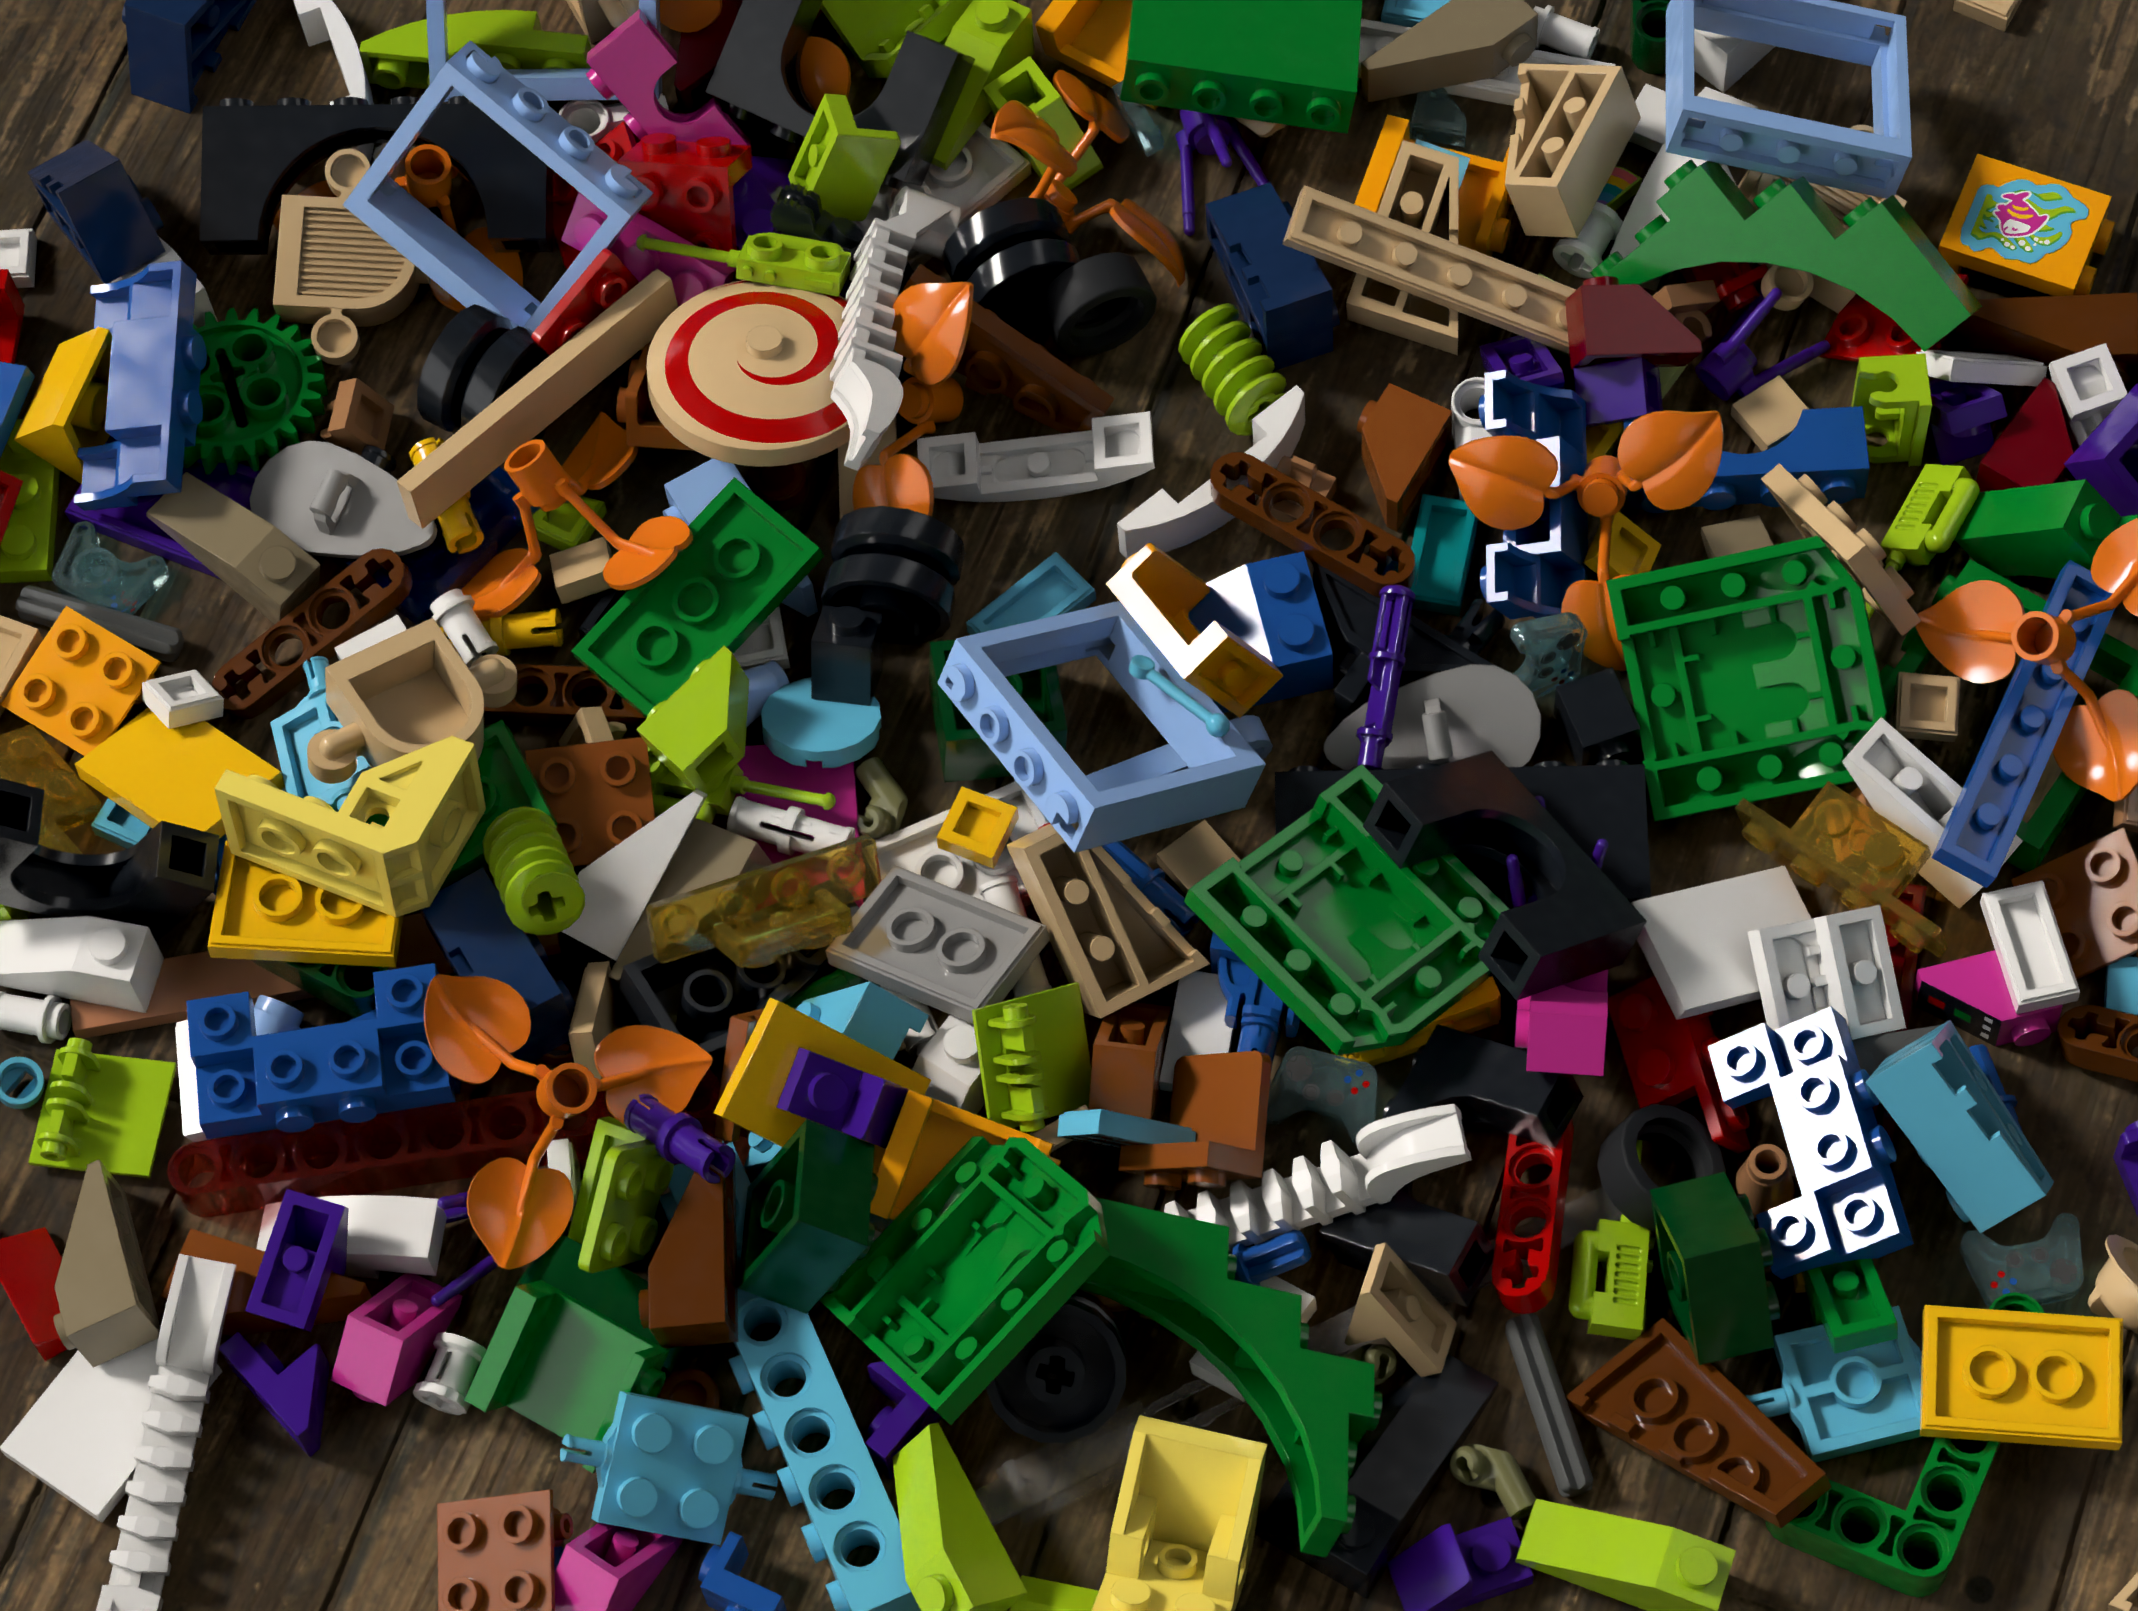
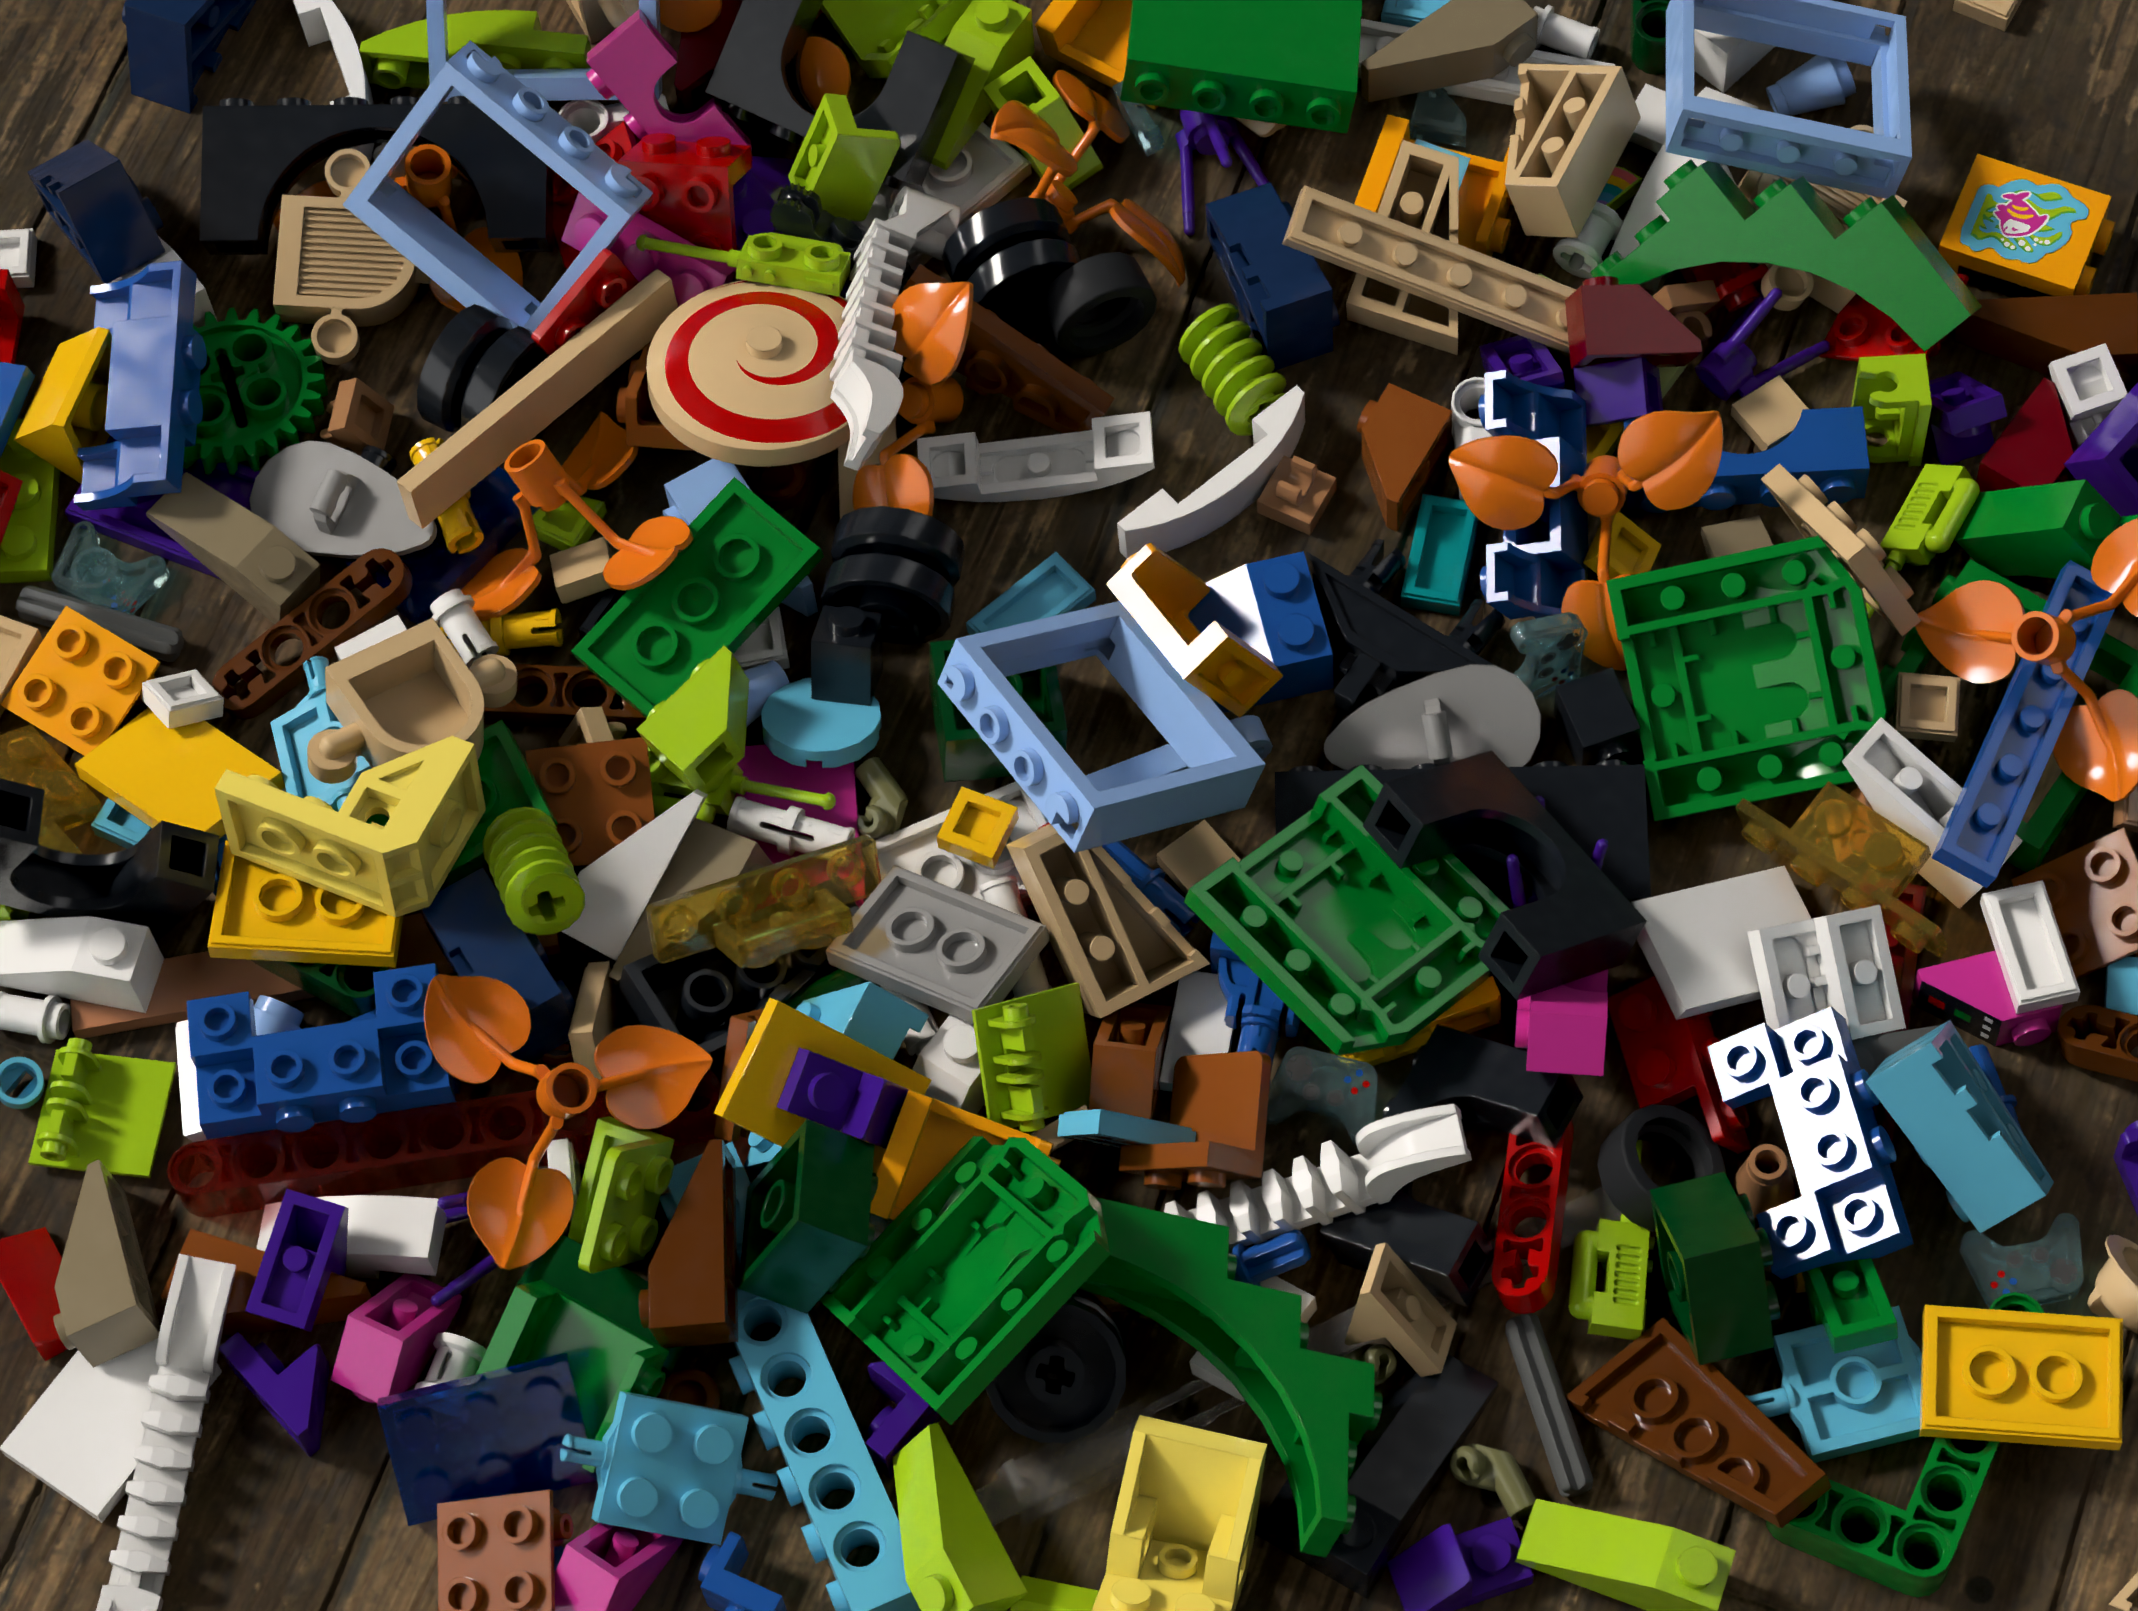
(484, 1436): none -> clear blue plate
(679, 1138): dark purple pin -> none
(1143, 668): medium azure hinge -> none
(1318, 517): reddish brown beam -> none
(1385, 673): dark purple piece -> none
(1812, 86): none -> light blue cone
(1984, 368): white tile -> none

